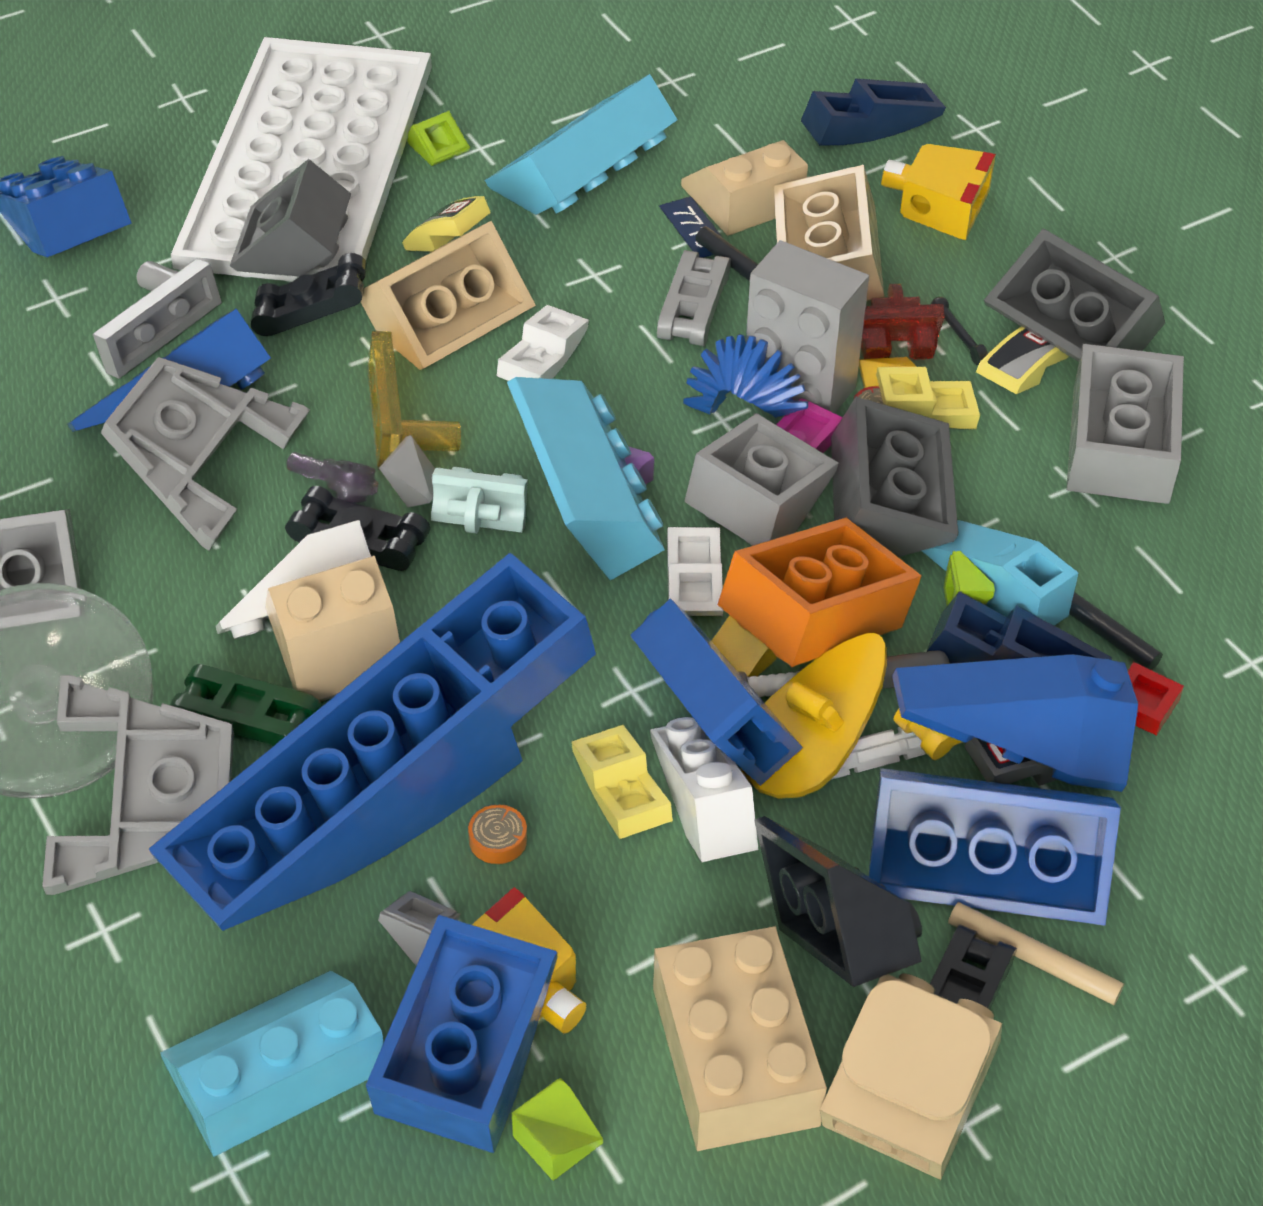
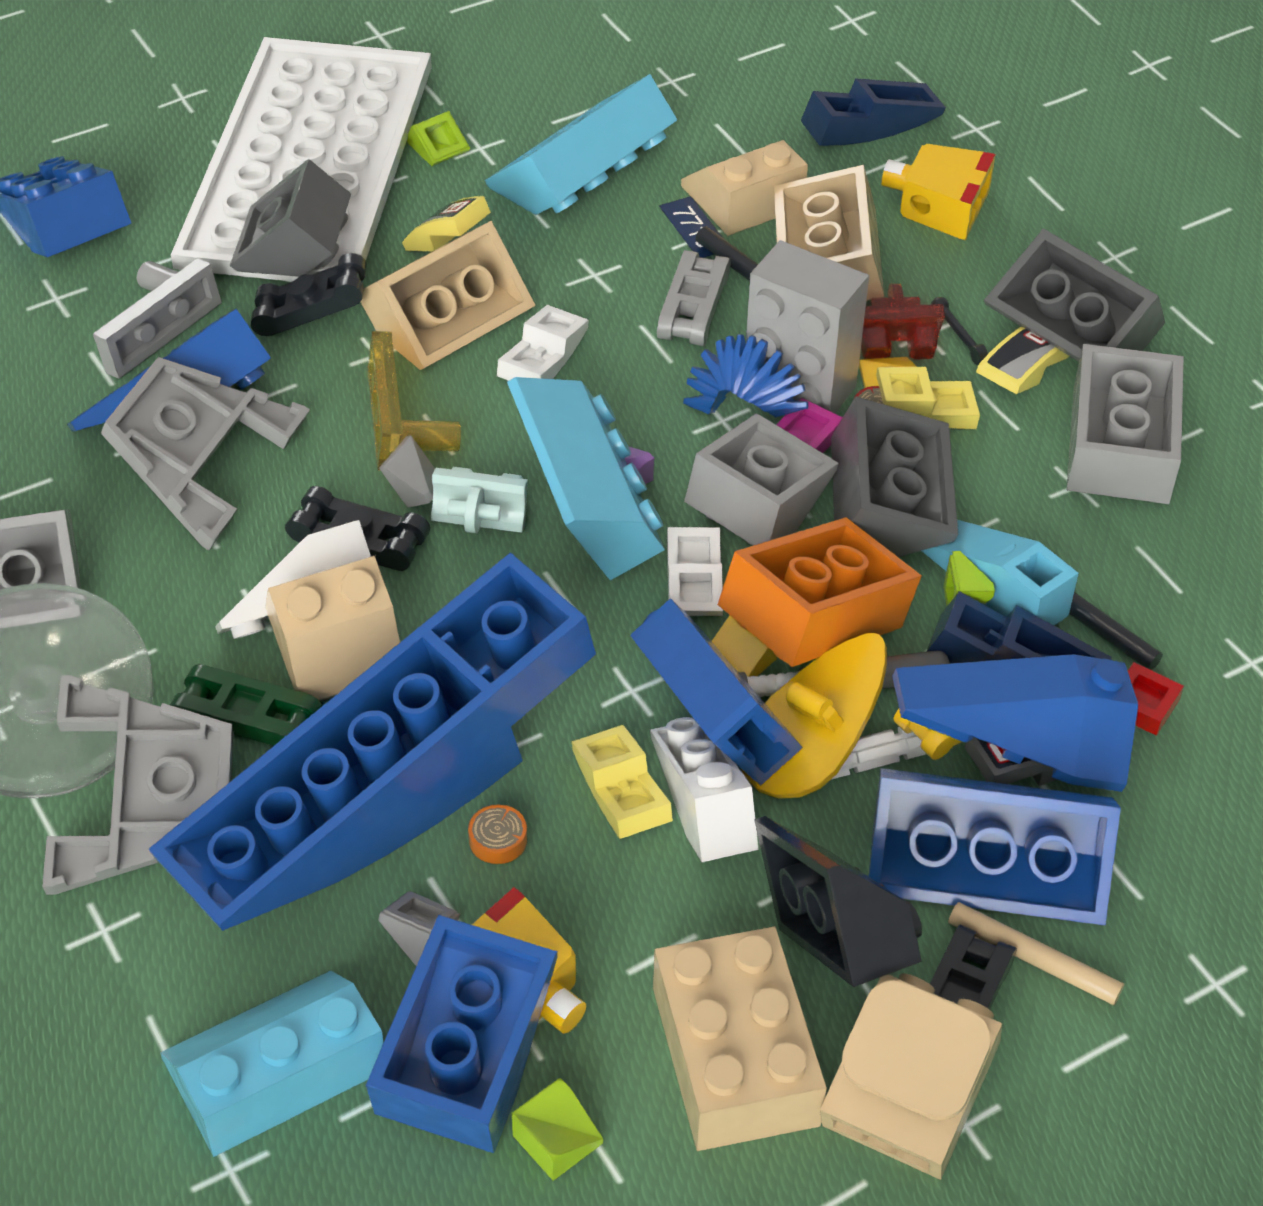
(349, 479): clear purple plate -> none

